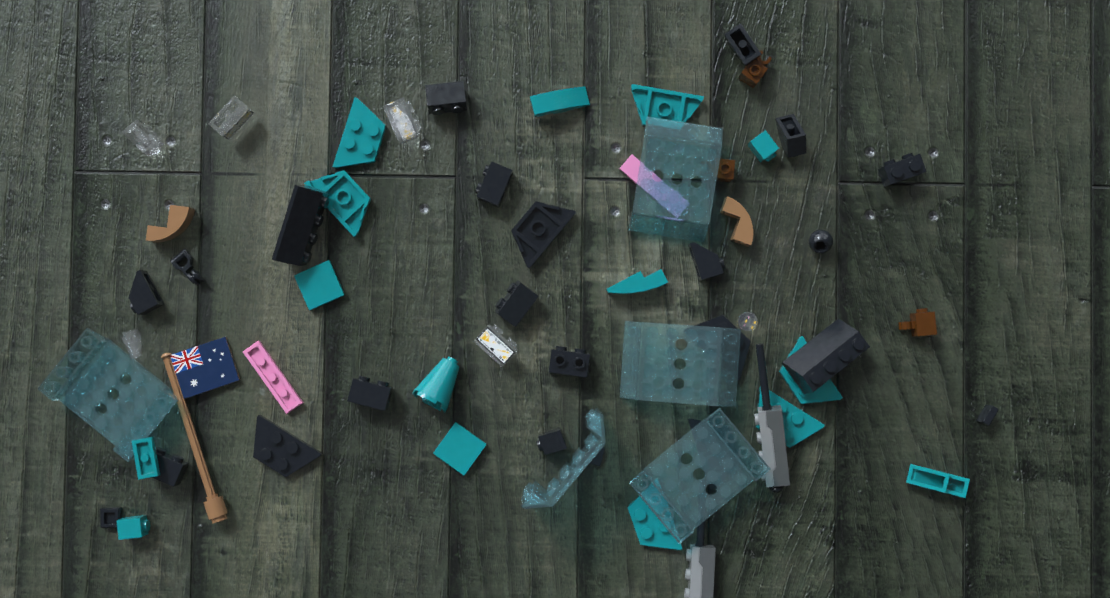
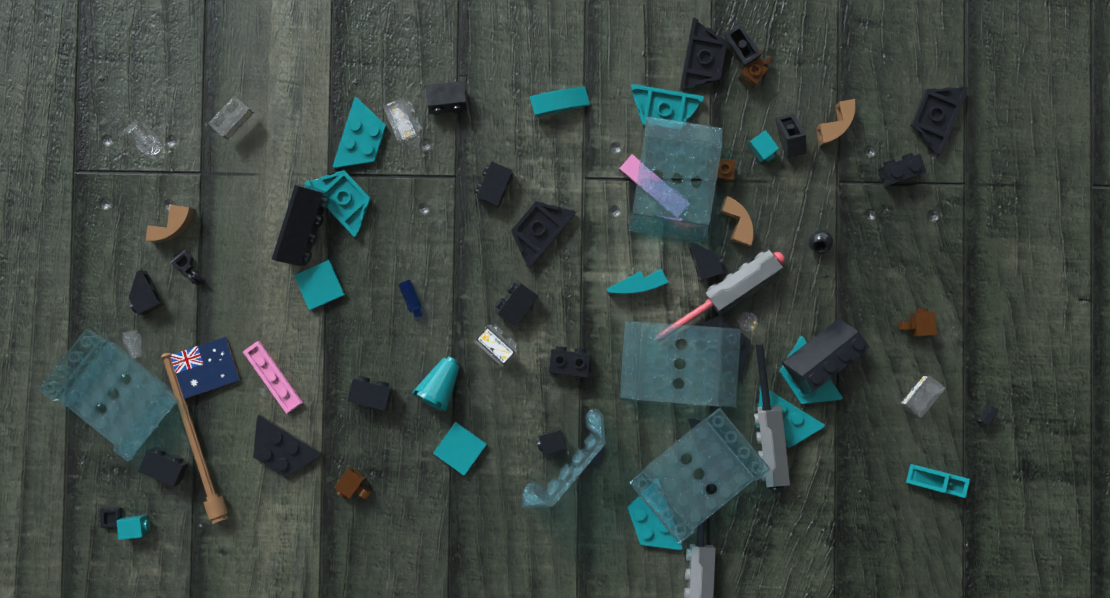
(145, 458): teal plate -> none
(351, 483): none -> reddish brown brick
(411, 298): none -> clear blue cylinder
(703, 57): none -> black wing
(740, 285): none -> piece
(830, 131): none -> medium nougat brick
(922, 396): none -> clear brick
(937, 115): none -> black wing

